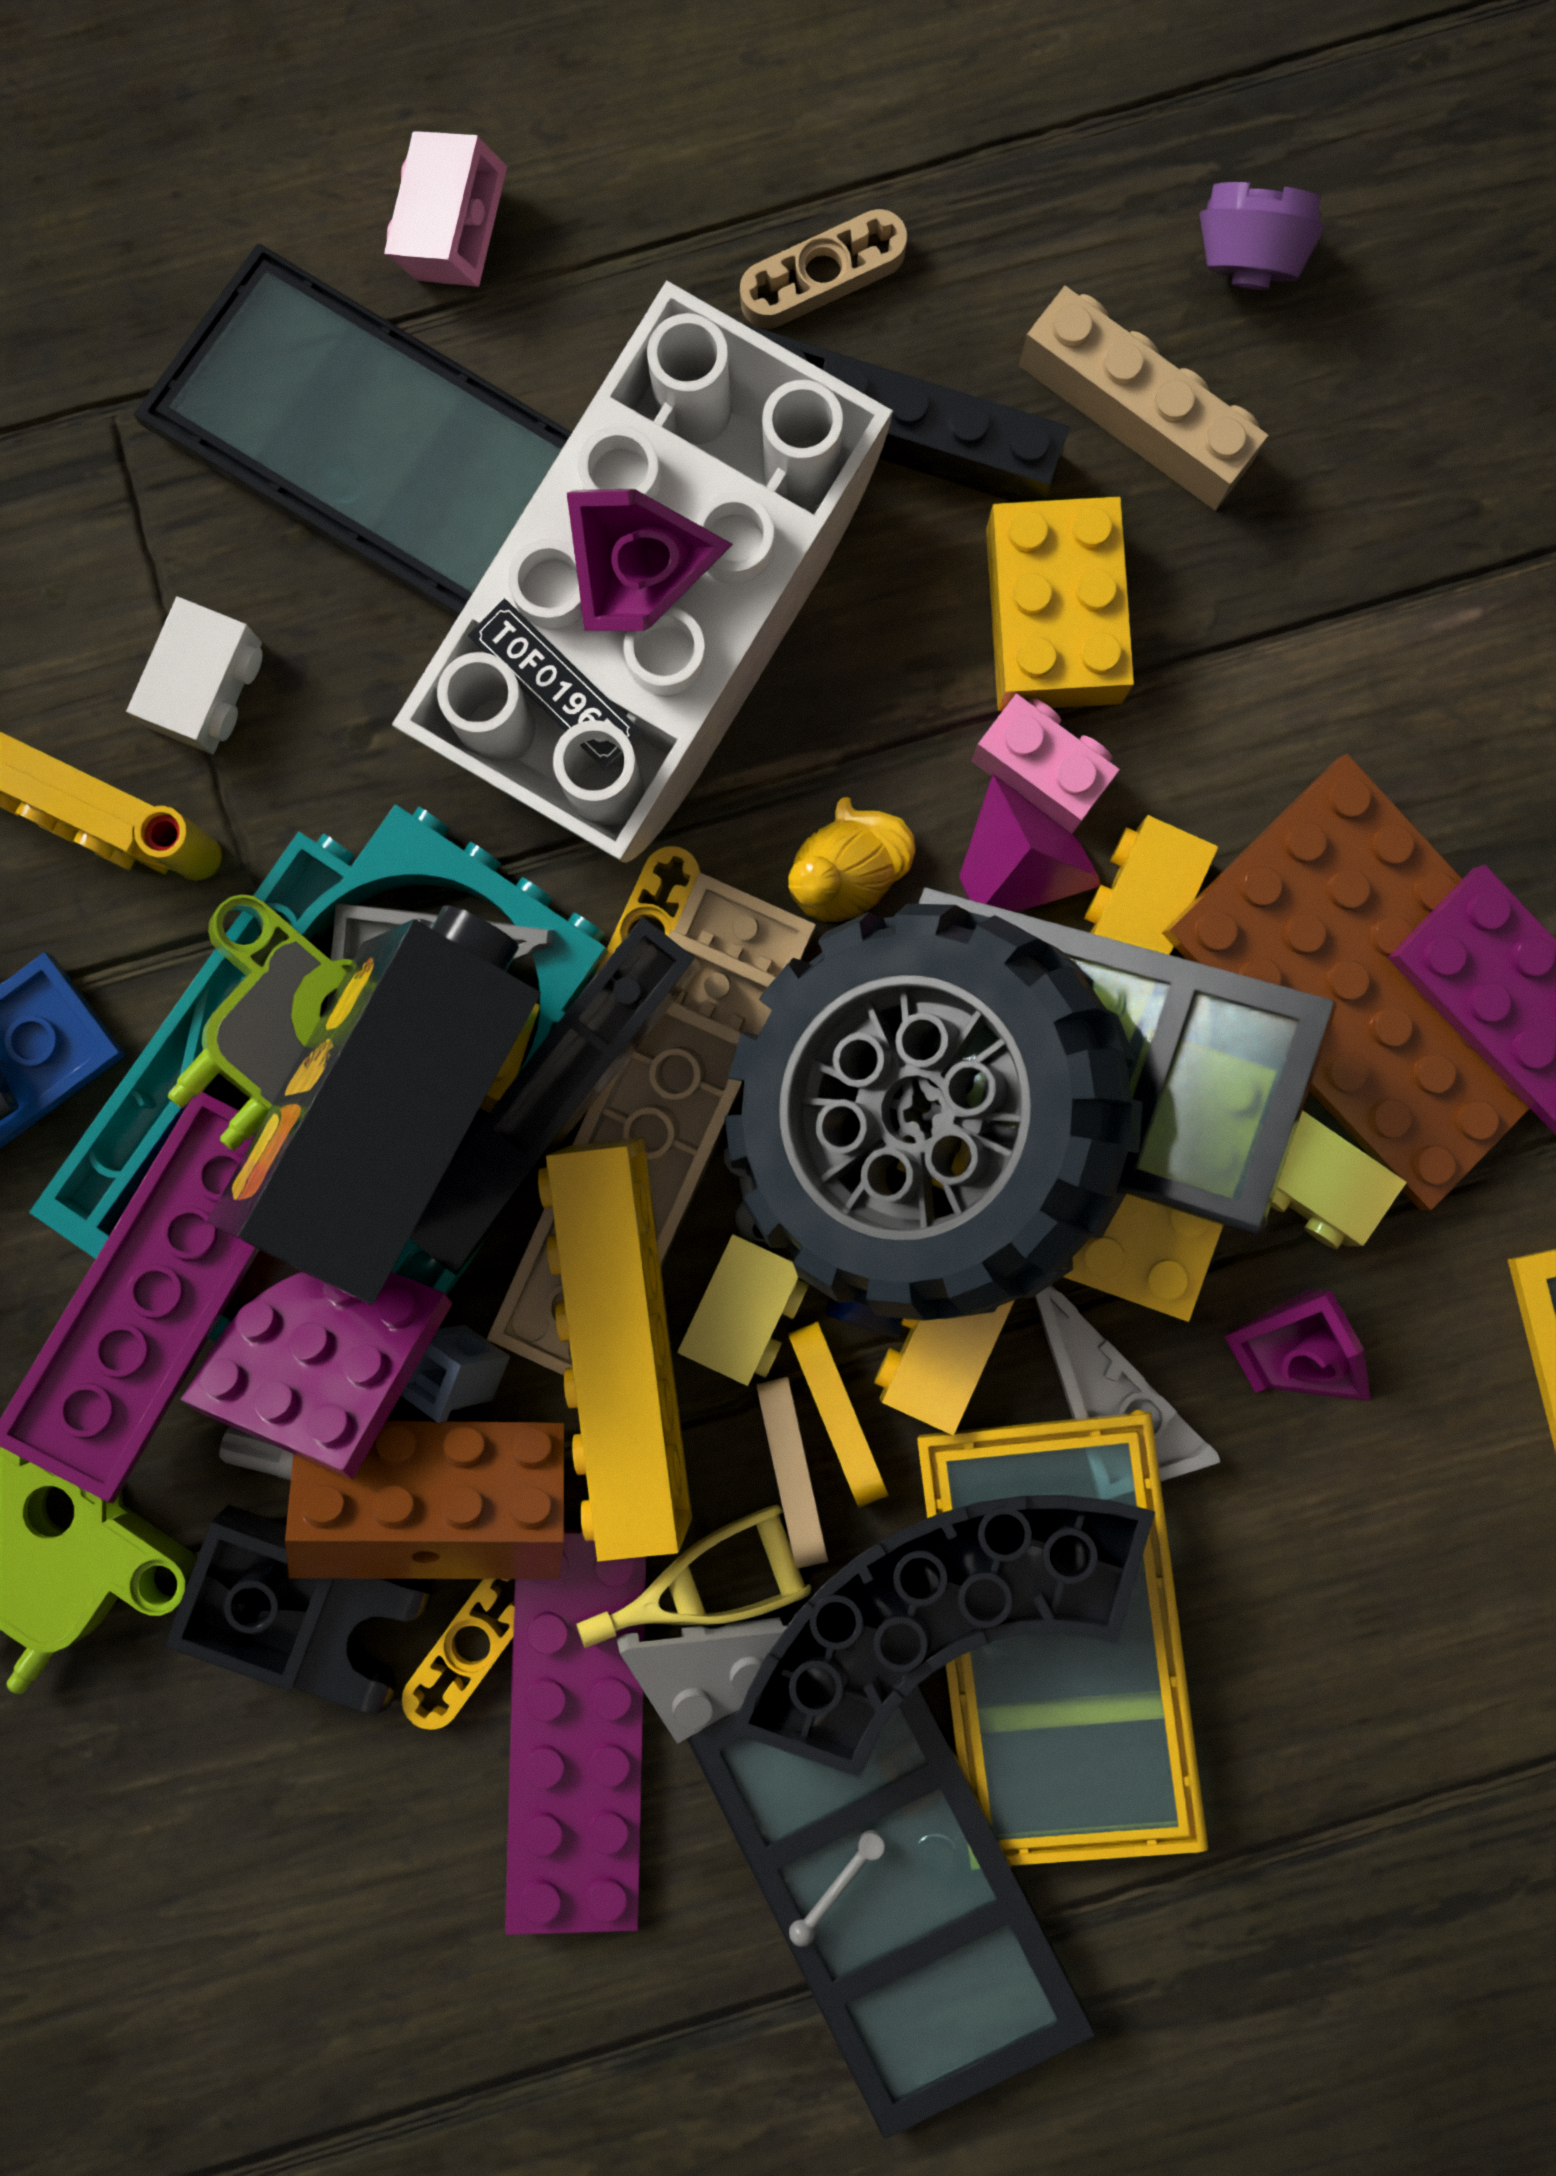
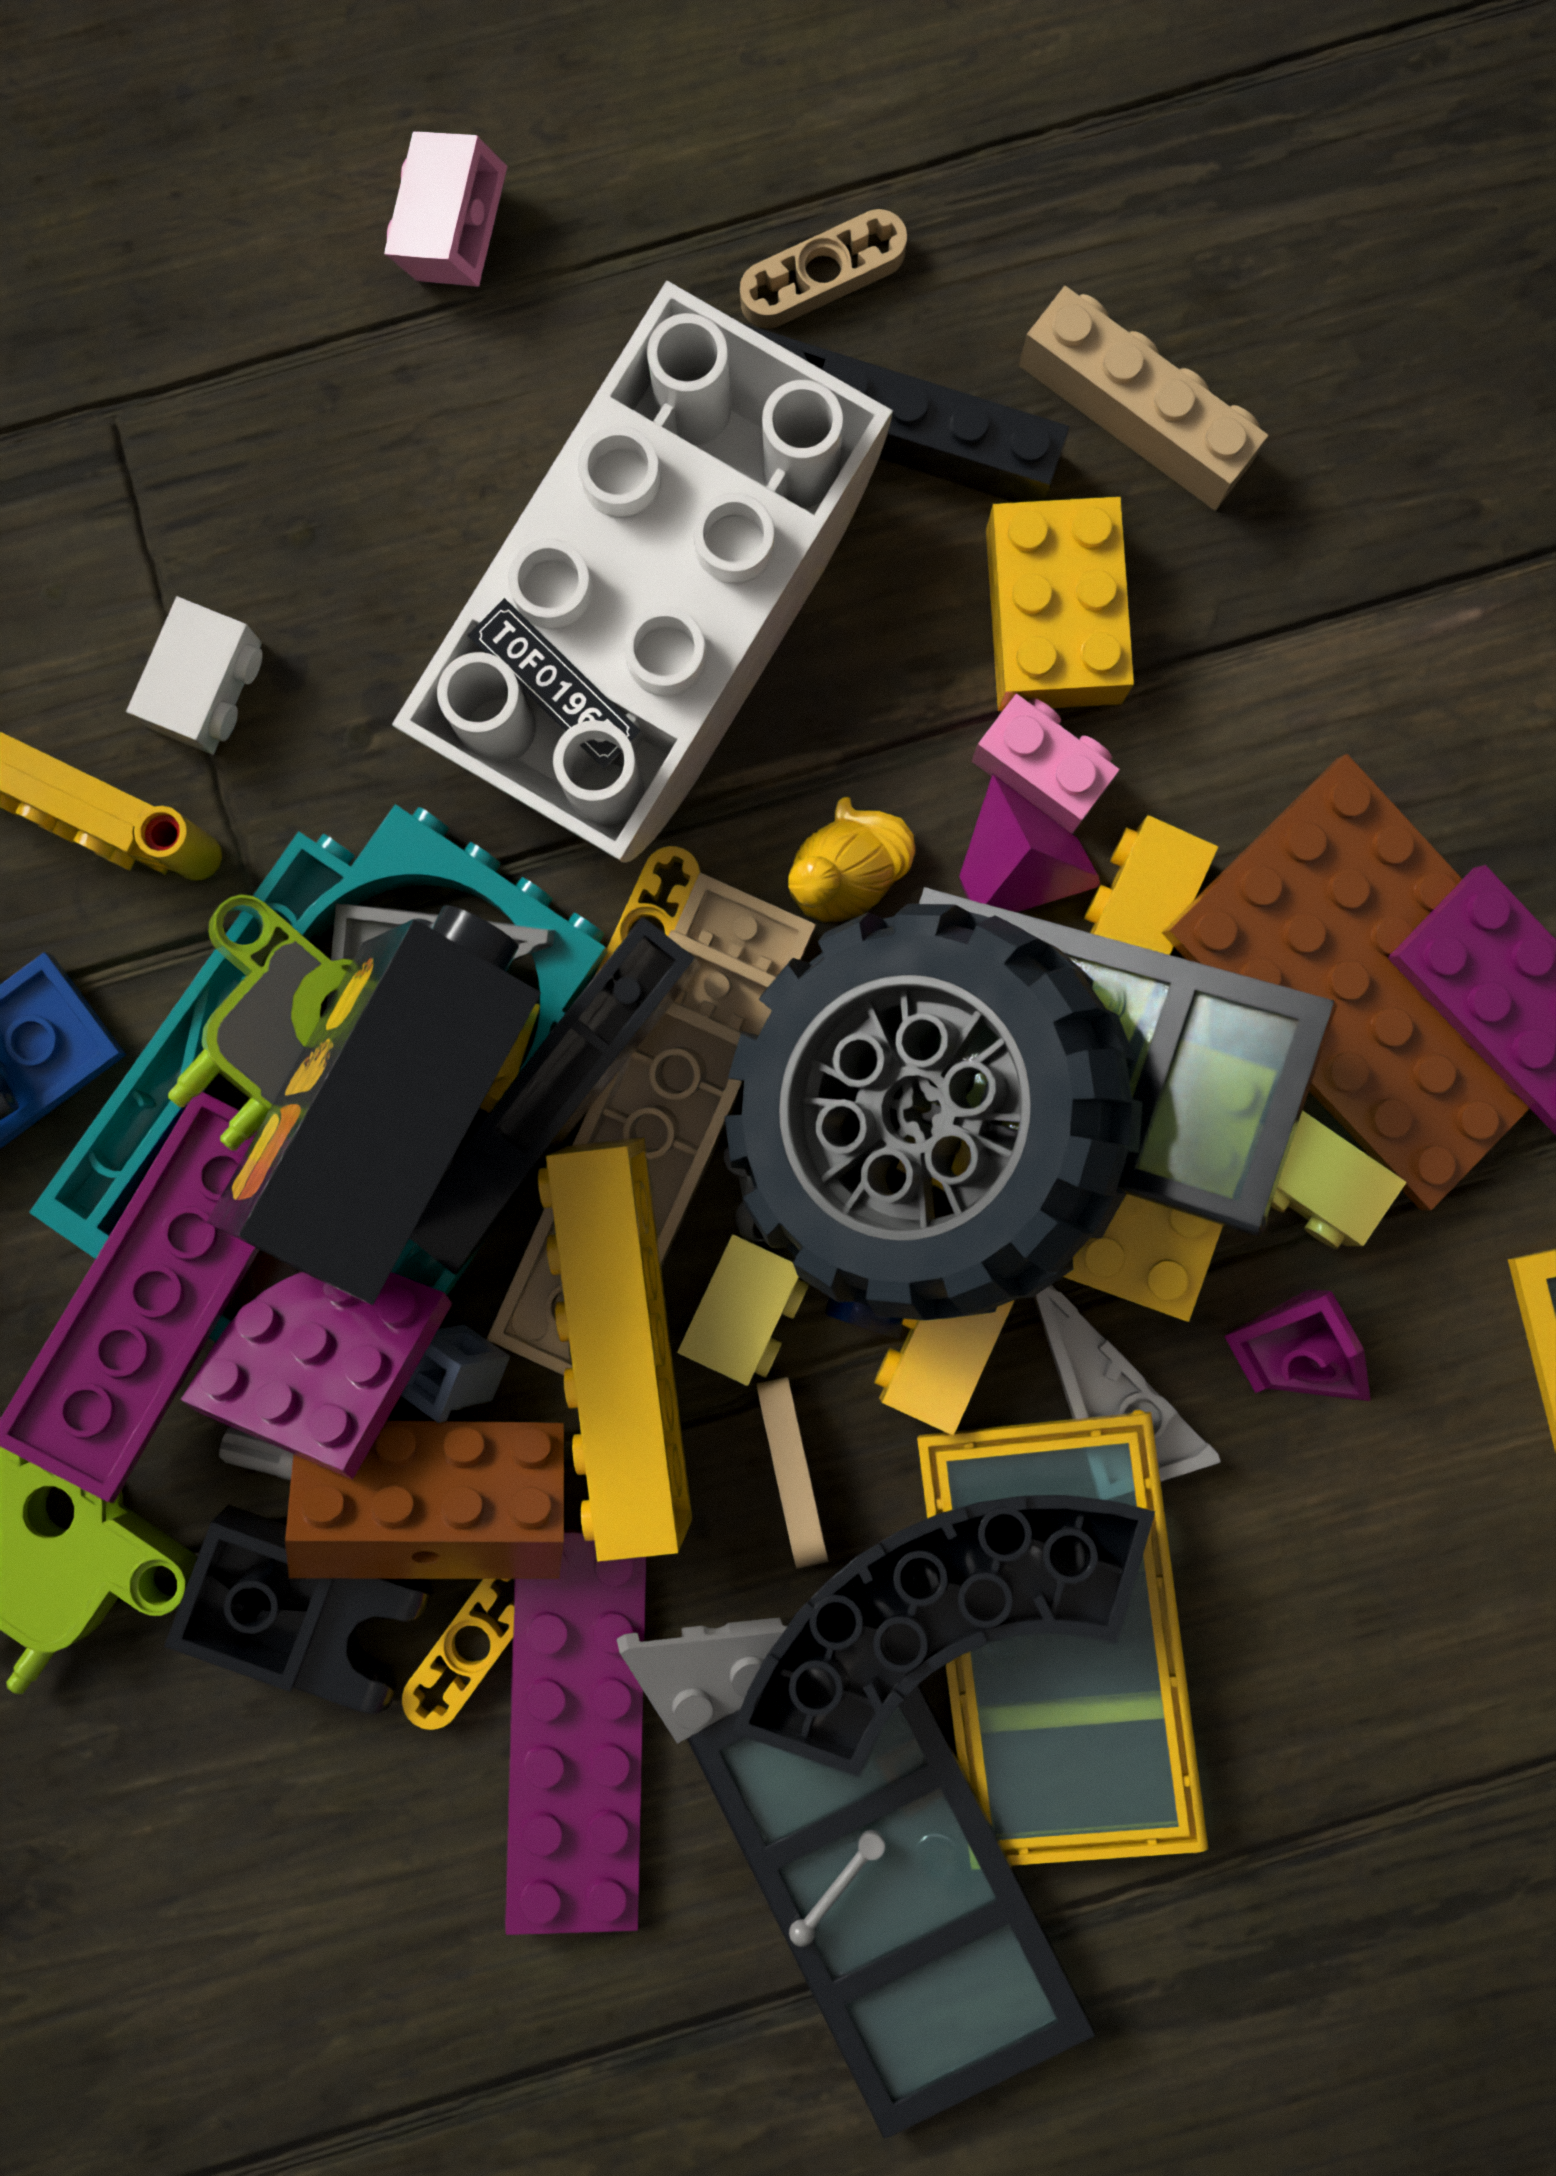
(354, 428): clear light blue door -> none
(634, 557): magenta slope -> none
(684, 1591): light yellow piece -> none
(838, 1414): yellow beam -> none
(1260, 233): medium lavender cone -> none

